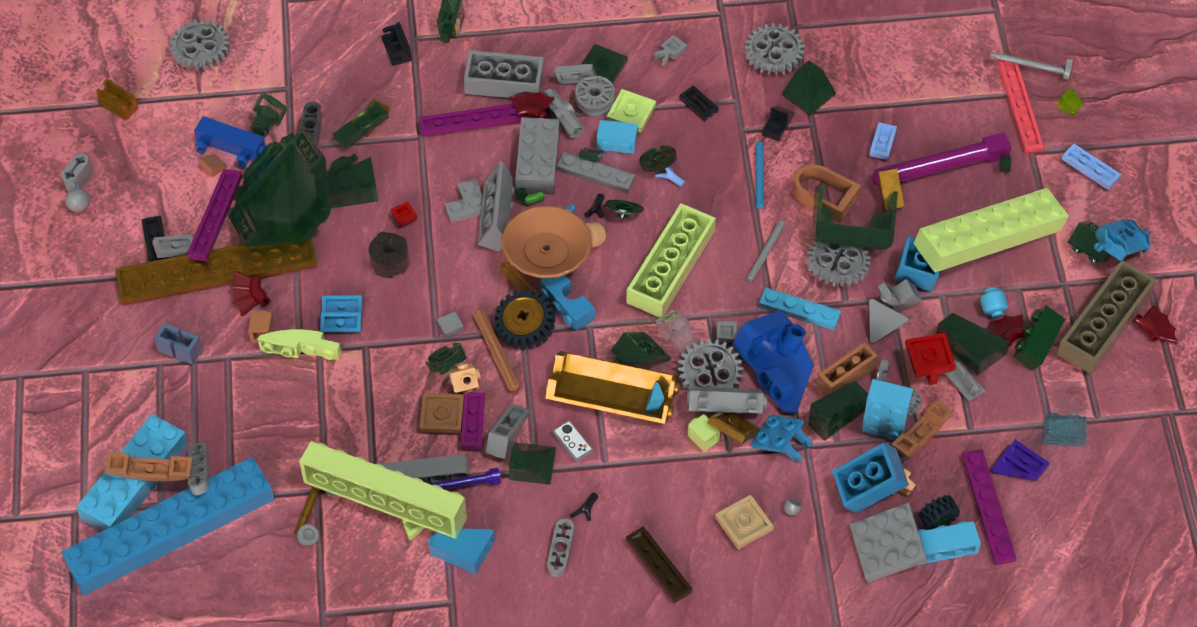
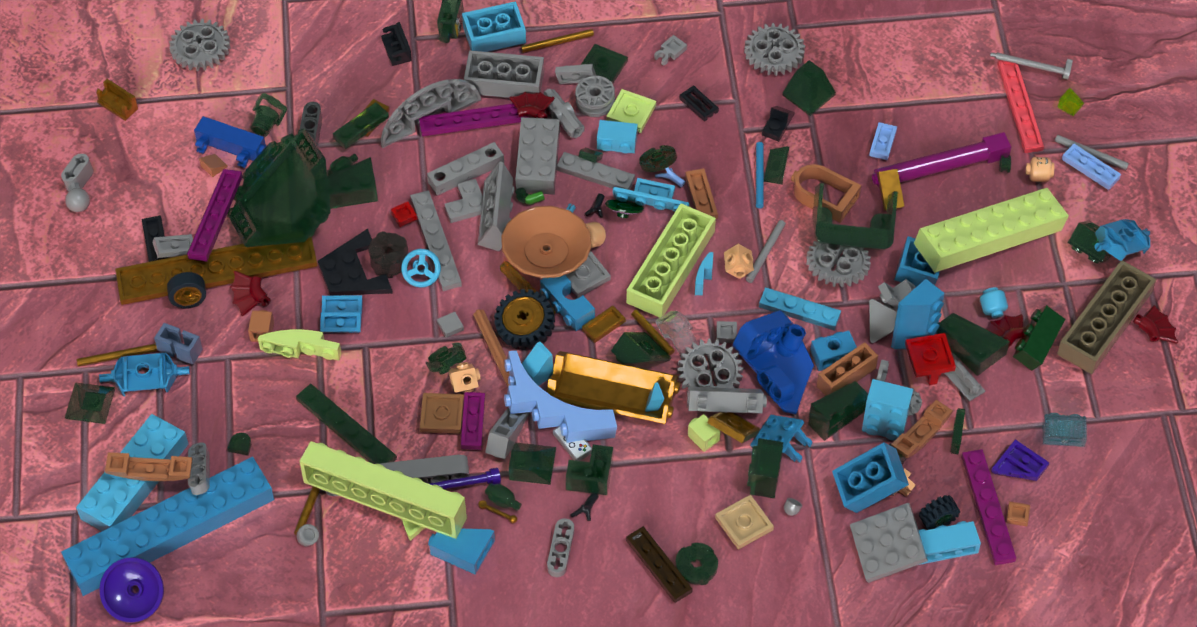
(90, 403): none -> slope
(116, 354): none -> pearl gold bar
(118, 593): none -> dark purple dish
(160, 374): none -> dark azure plate
(186, 290): none -> black wheel
(240, 444): none -> clear green tile
(345, 274): none -> black wing
(345, 426): none -> clear green plate
(420, 261): none -> medium azure piece
(433, 99): none -> light grey brick
(436, 239): none -> light grey plate
(465, 168): none -> light grey piece
(483, 504): none -> pearl gold hinge
(494, 27): none -> medium azure brick
(502, 496): none -> clear green plant
(539, 364): none -> medium azure slope
(548, 411): none -> light blue arch
(557, 40): none -> pearl gold bar
(588, 276): none -> light grey plate
(591, 475): none -> clear green brick
(603, 324): none -> pearl gold tile
(650, 193): none -> medium azure bracket
(653, 332): none -> pearl gold bar
(701, 192): none -> nougat plate
(704, 272): none -> medium azure slope
(707, 558): none -> clear green plate
(738, 261): none -> light nougat brick
(765, 468): none -> clear green brick
(776, 165): none -> clear green slope
(824, 355): none -> dark azure brick
(918, 314): none -> dark azure slope
(957, 431): none -> clear green tile
(1018, 514): none -> nougat tile
(1040, 169): none -> light nougat head
(1099, 155): none -> light grey bar

